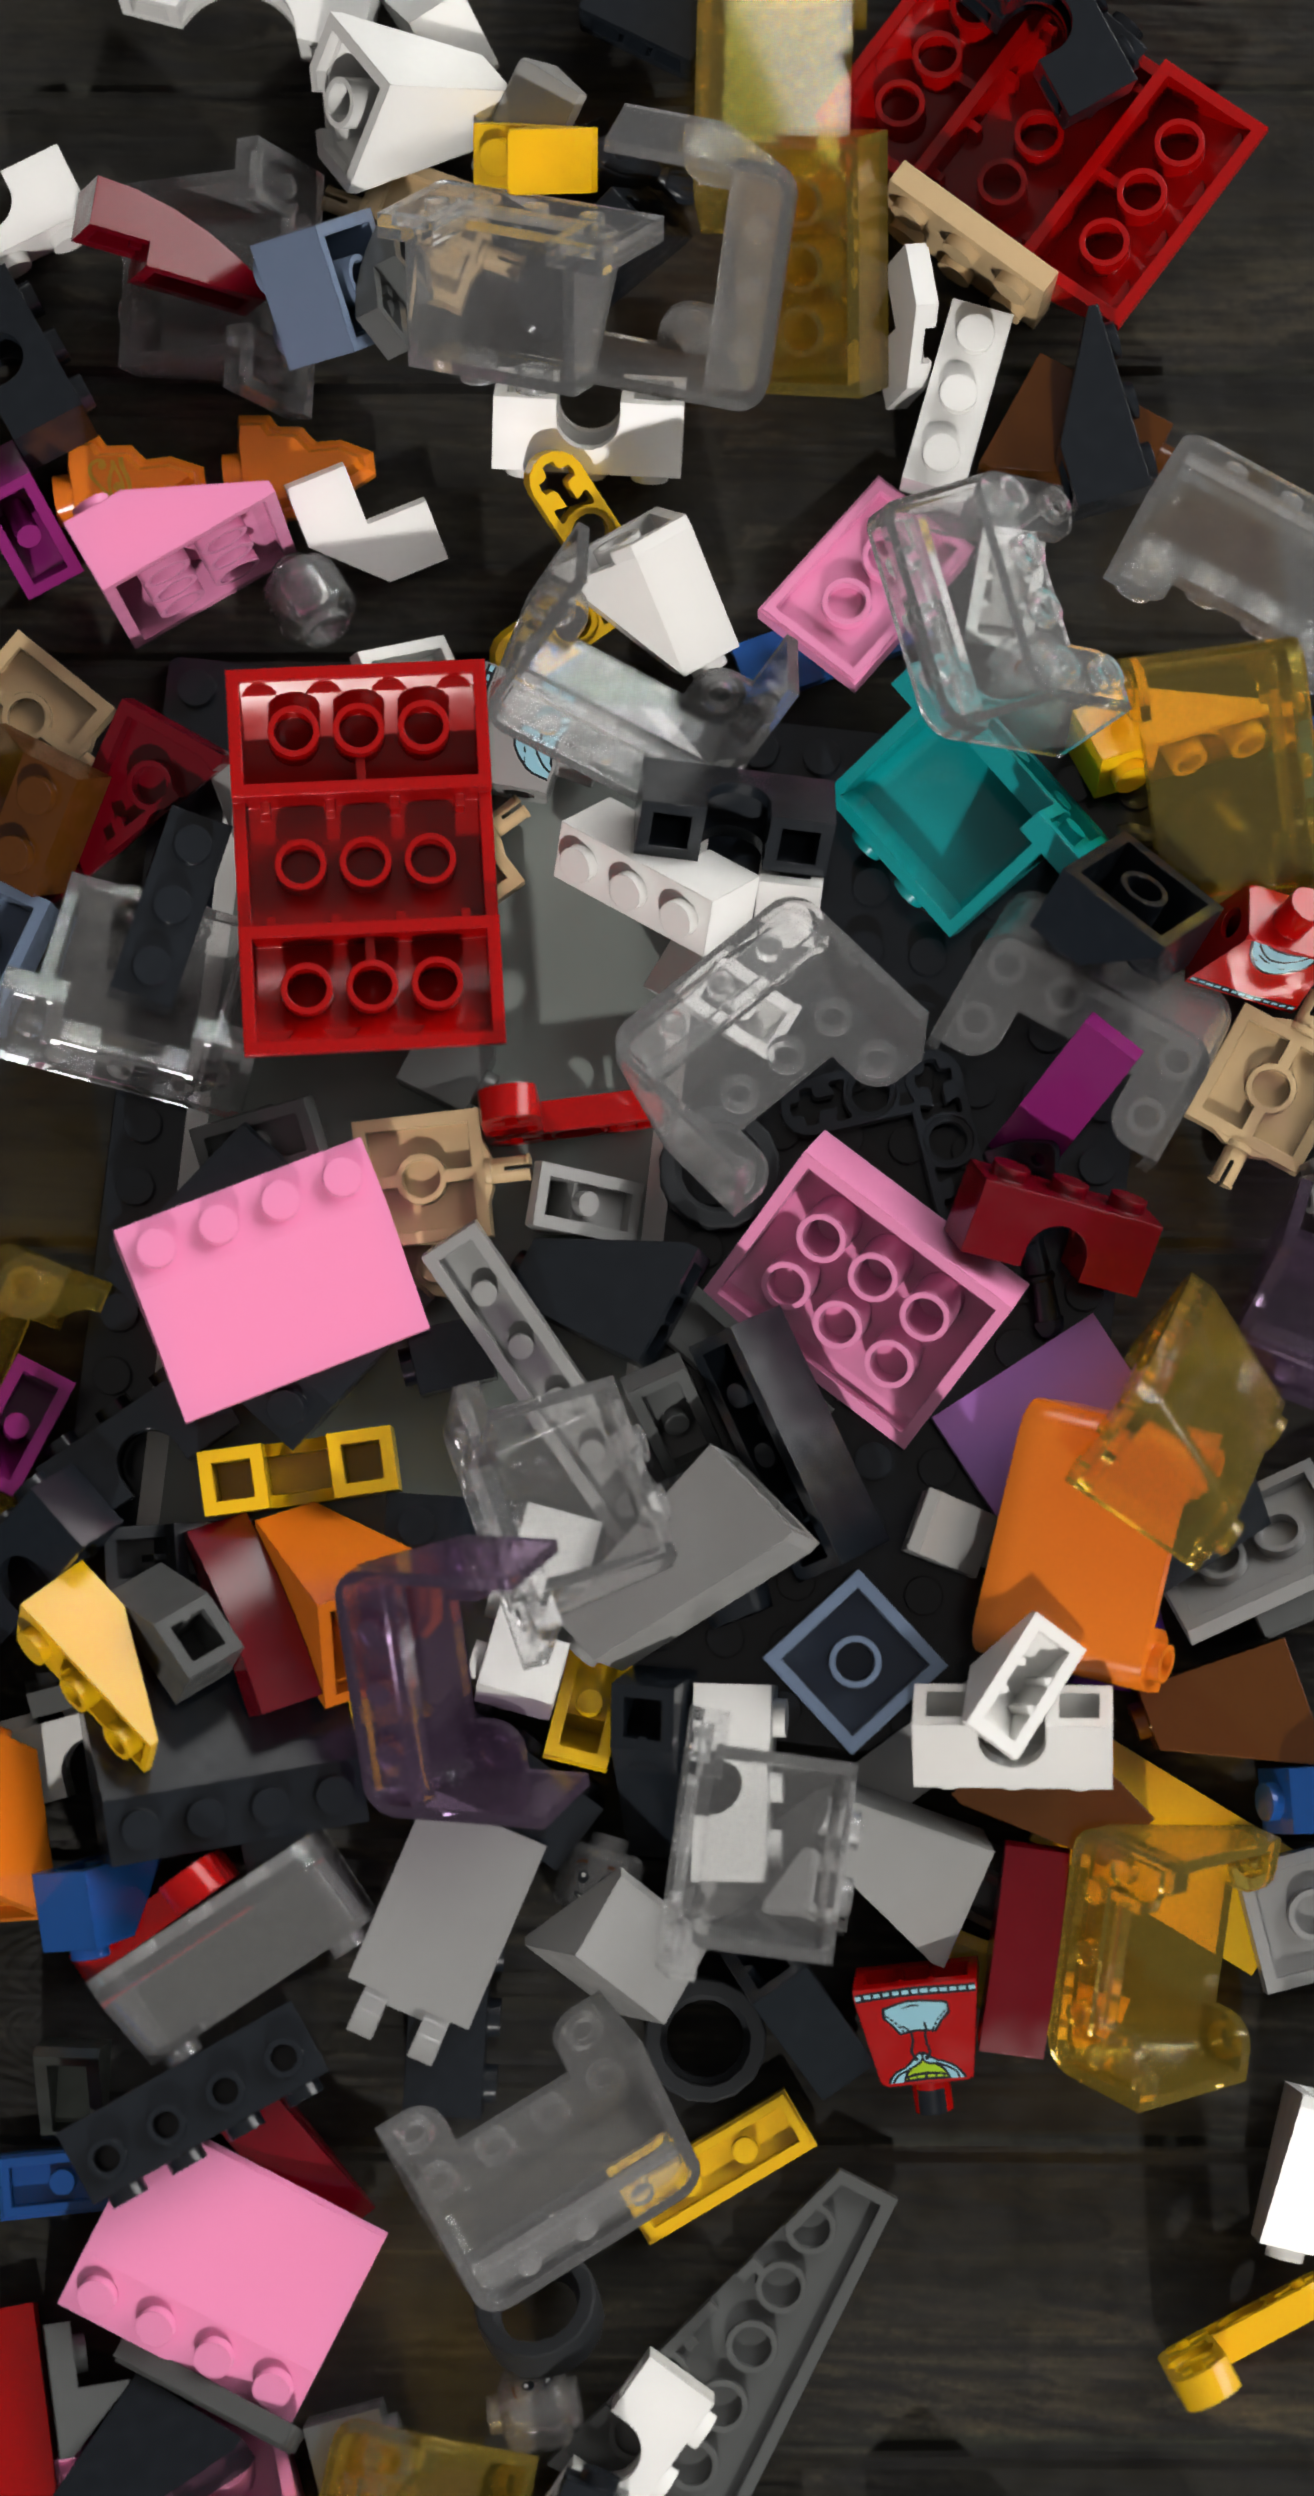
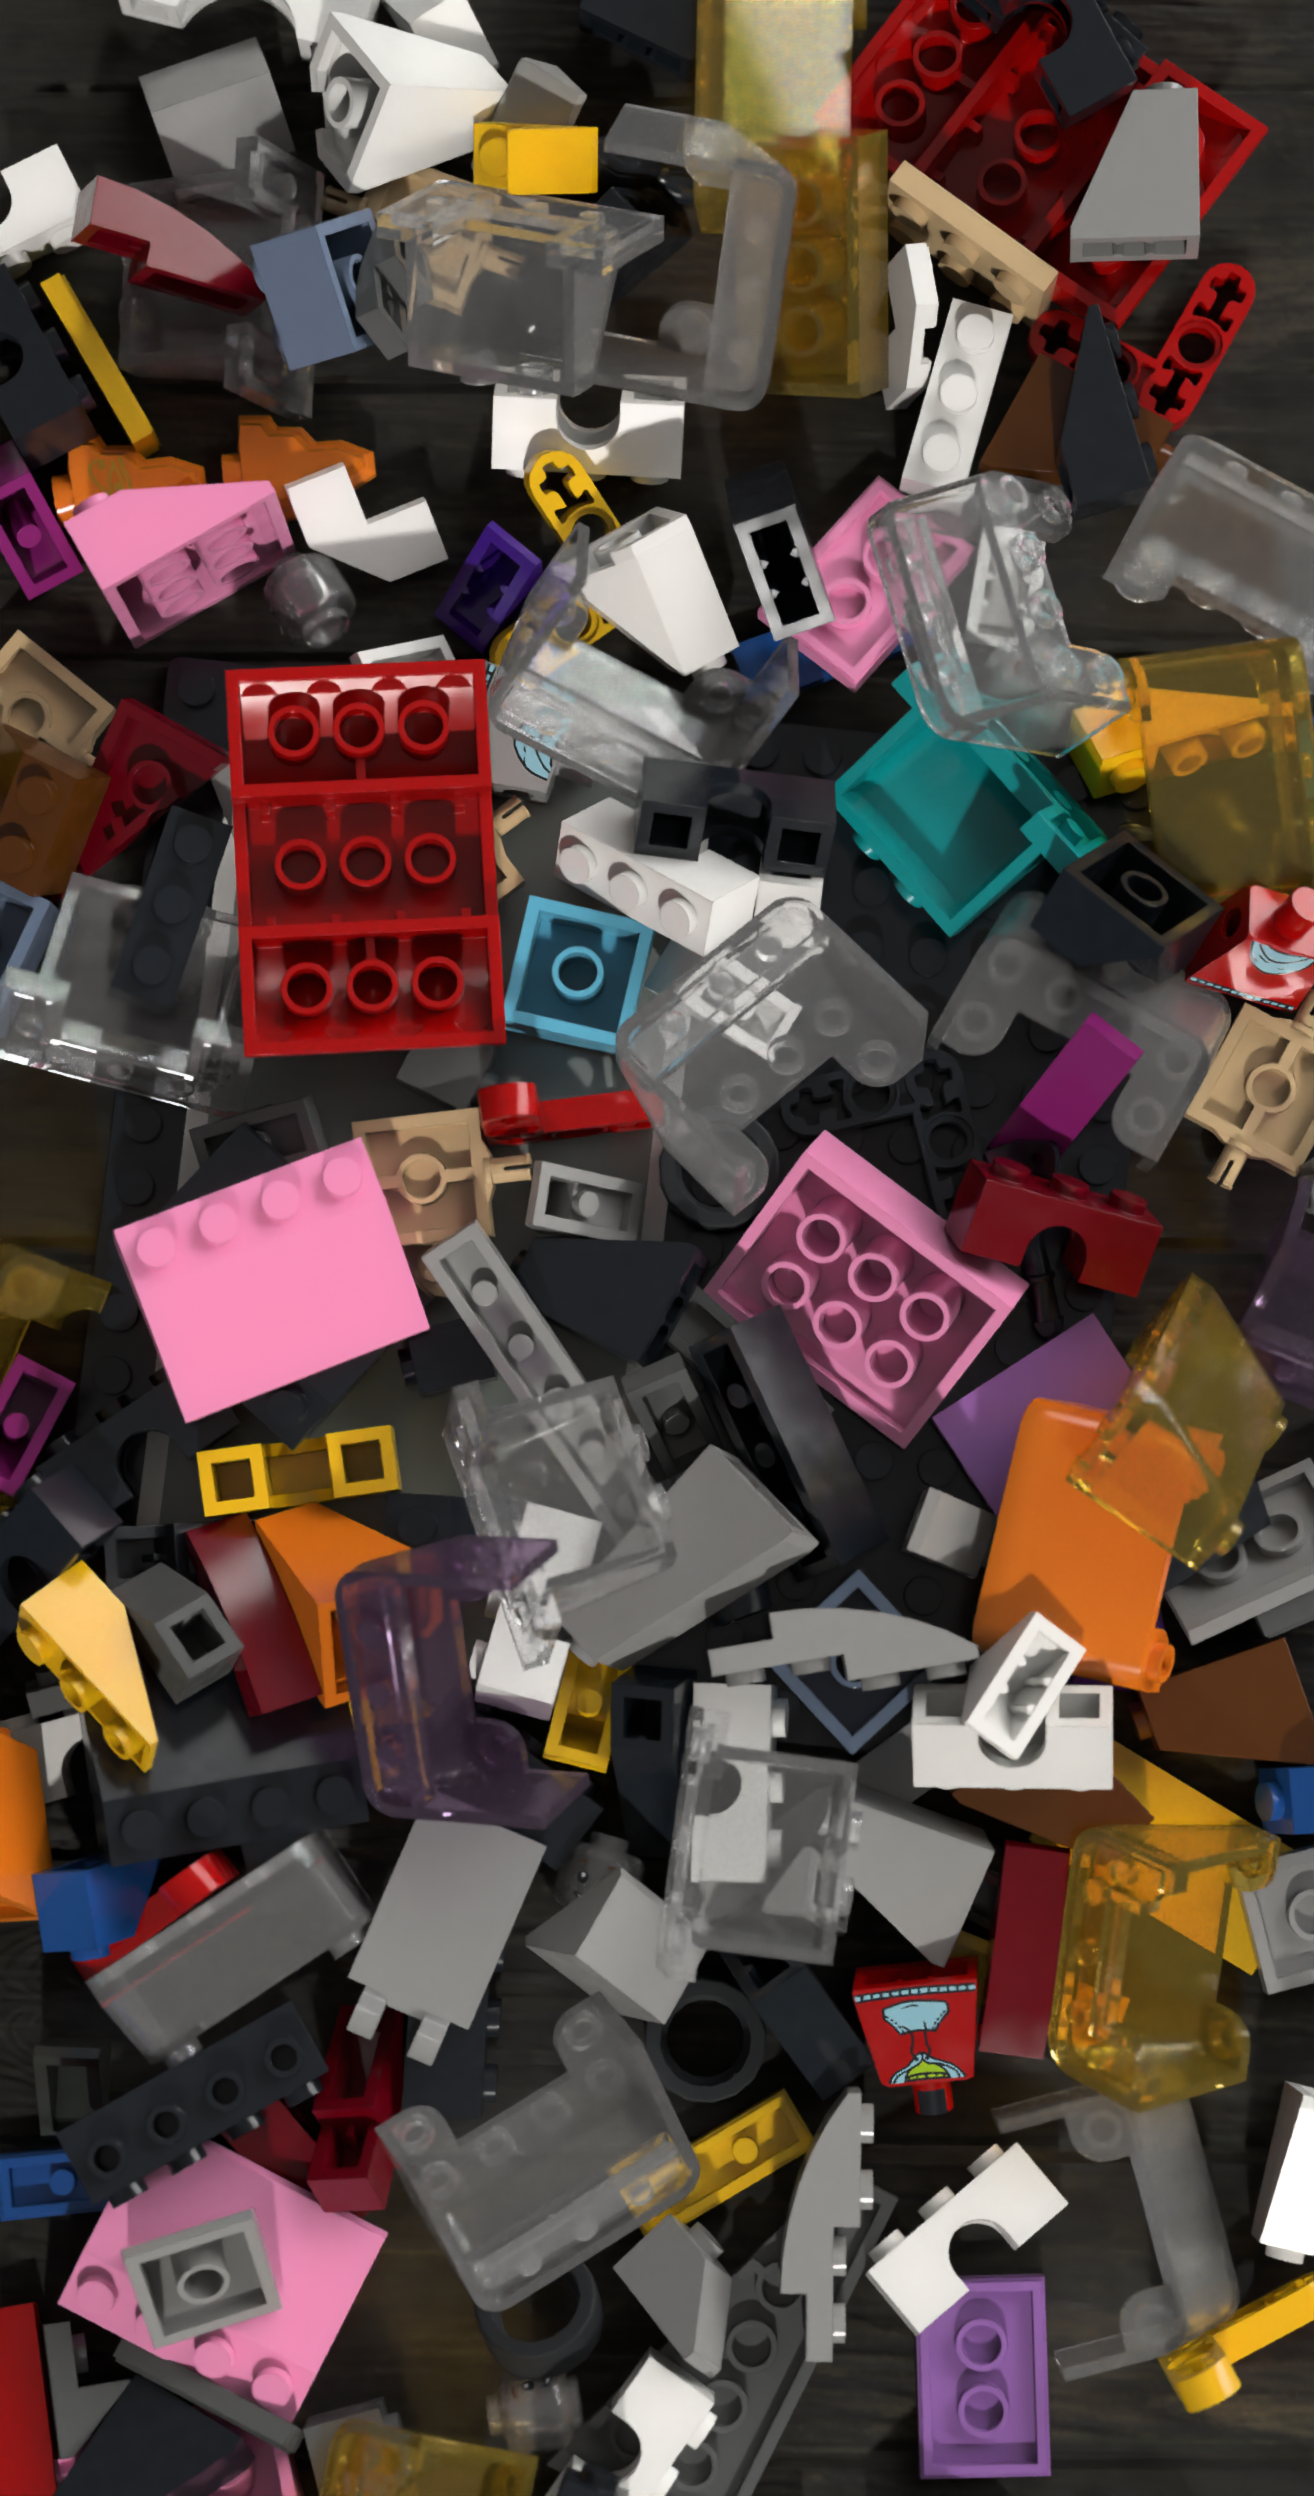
(100, 365): none -> yellow tile
(202, 2278): none -> light grey slope
(211, 103): none -> light grey slope
(358, 2095): none -> dark red slope
(489, 587): none -> dark purple slope
(576, 974): none -> medium azure brick
(682, 2289): none -> light grey slope
(778, 550): none -> black slope
(826, 2196): none -> light grey slope
(870, 1642): none -> light grey slope
(985, 2382): none -> medium lavender tile
(1005, 2195): none -> white arch
(1145, 371): none -> red beam
(1146, 184): none -> light grey slope
(1180, 2211): none -> clear windscreen

